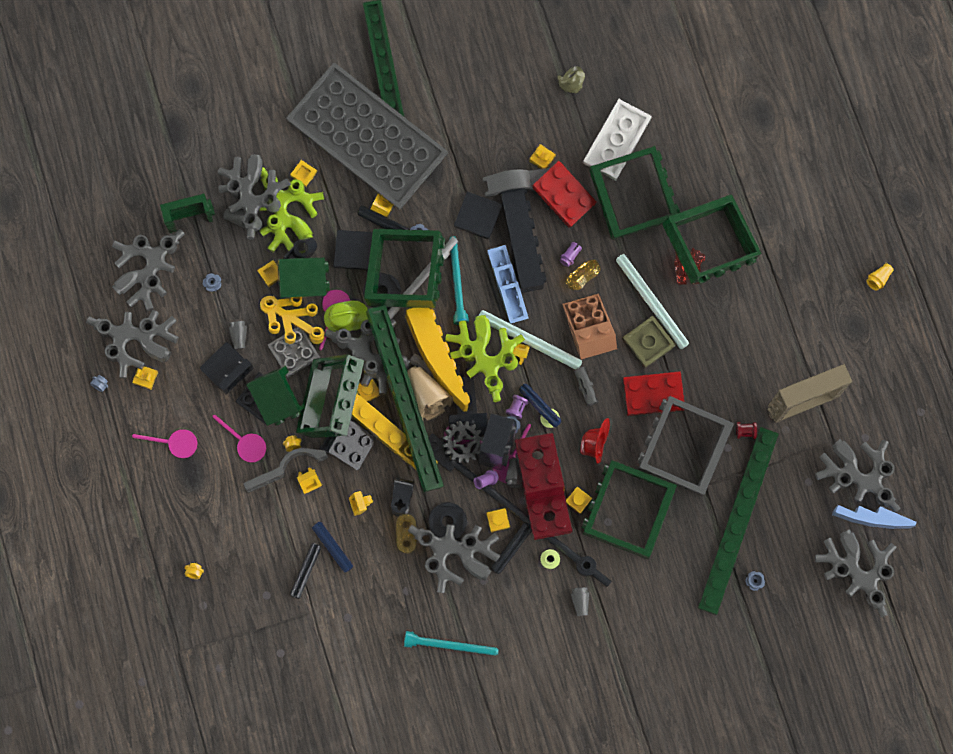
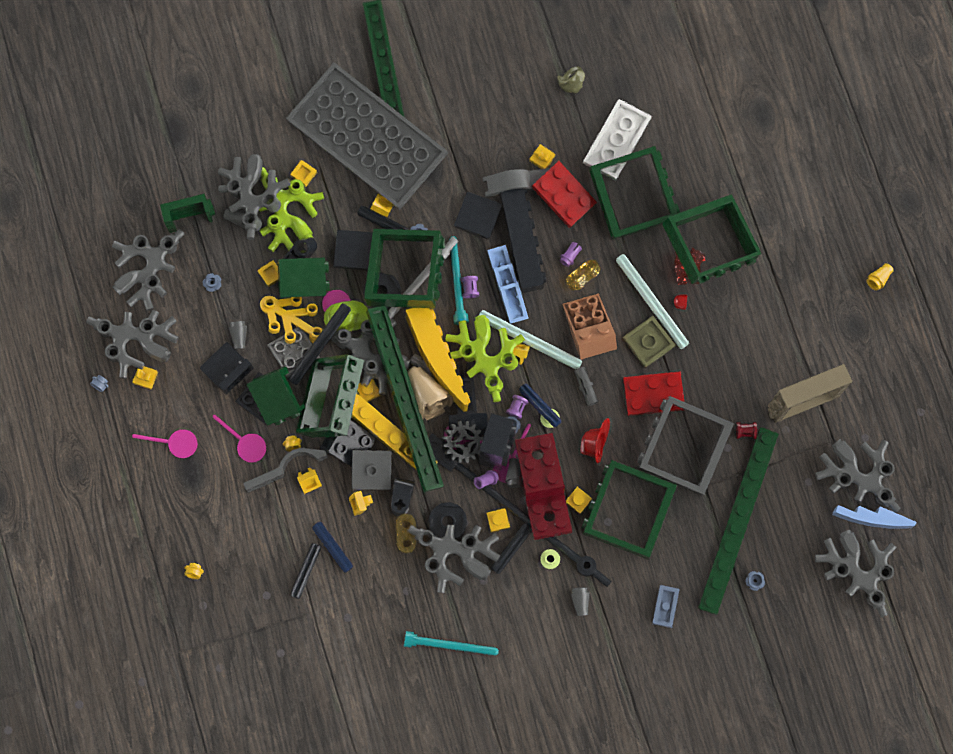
(319, 344): none -> black axle
(371, 469): none -> dark grey plate
(470, 287): none -> medium lavender bush
(665, 606): none -> sand blue plate
(680, 301): none -> red hinge

